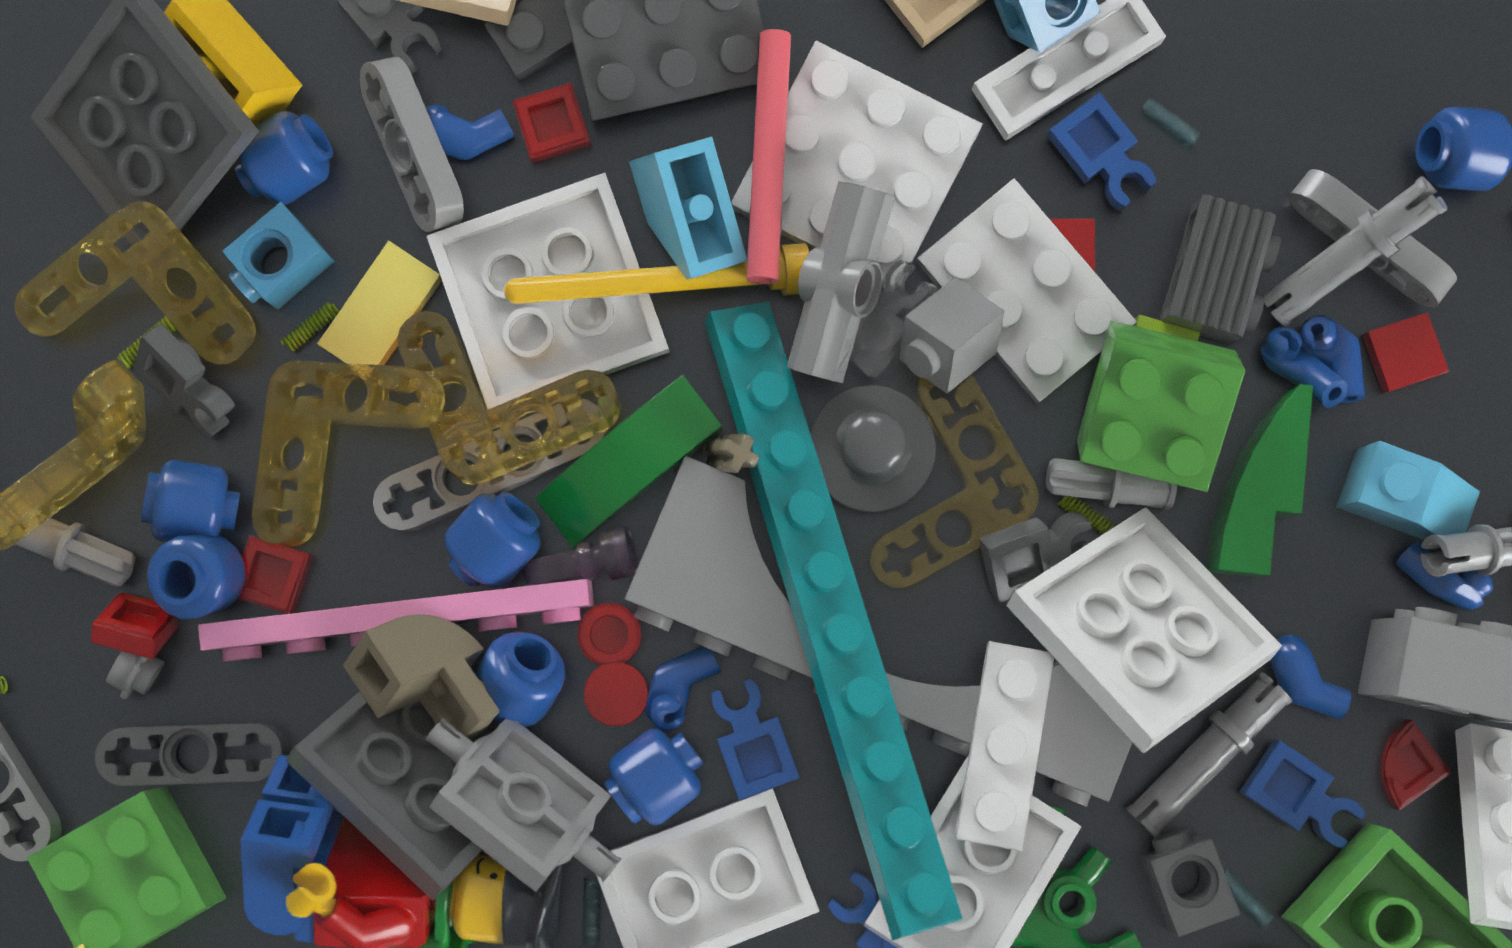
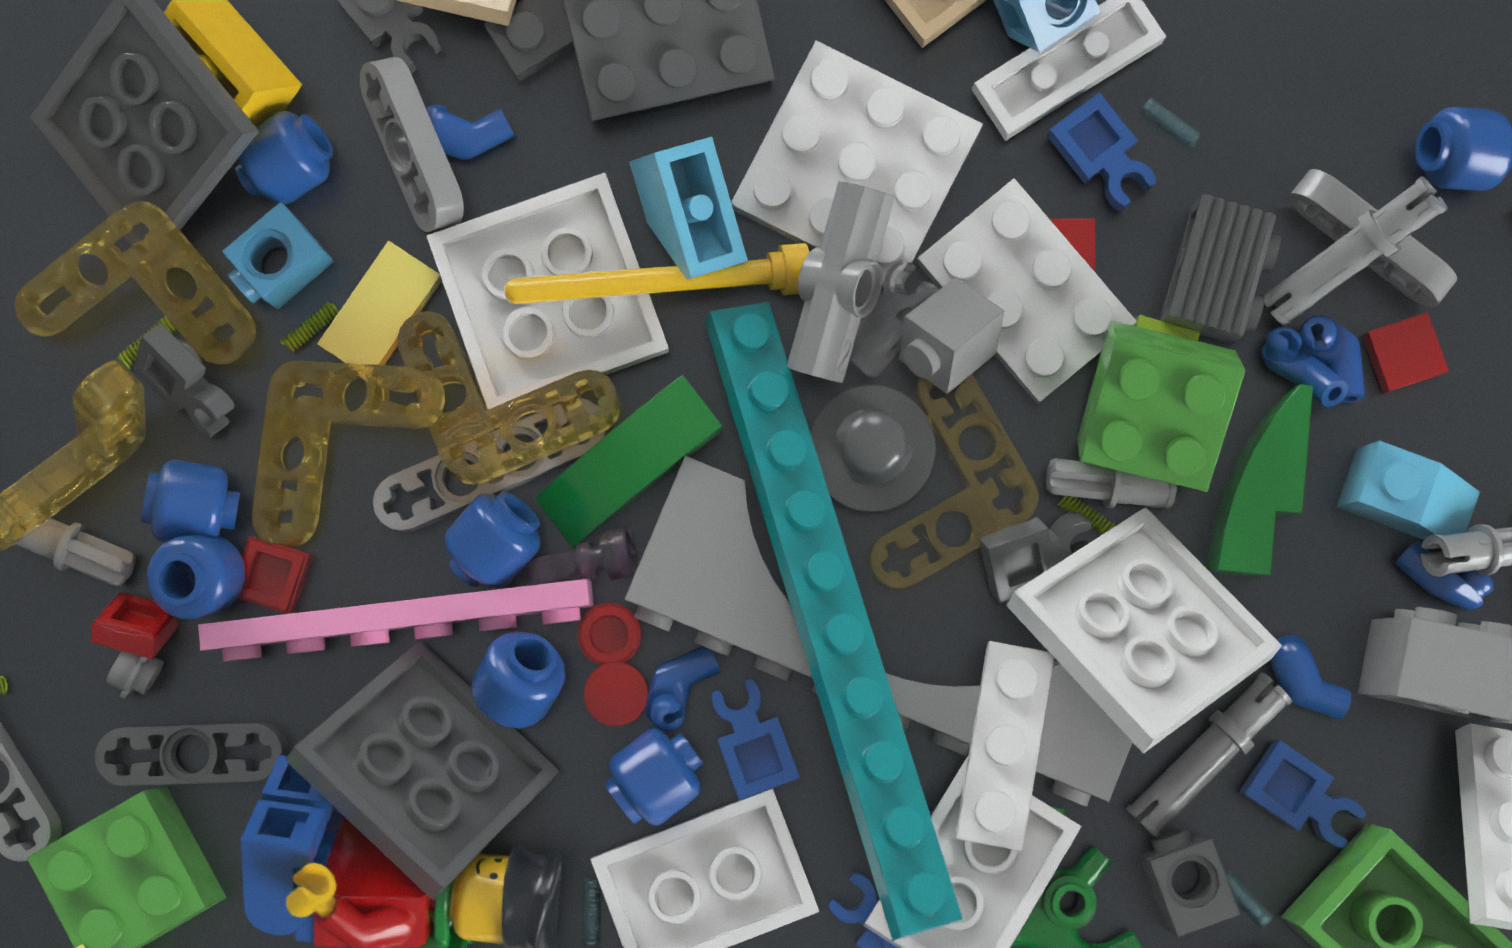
(426, 662): dark tan brick -> none
(521, 802): light grey plate -> none
(551, 123): red tile -> none
(730, 453): dark tan axle -> none
(768, 157): coral piece -> none
(1409, 765): red tile -> none

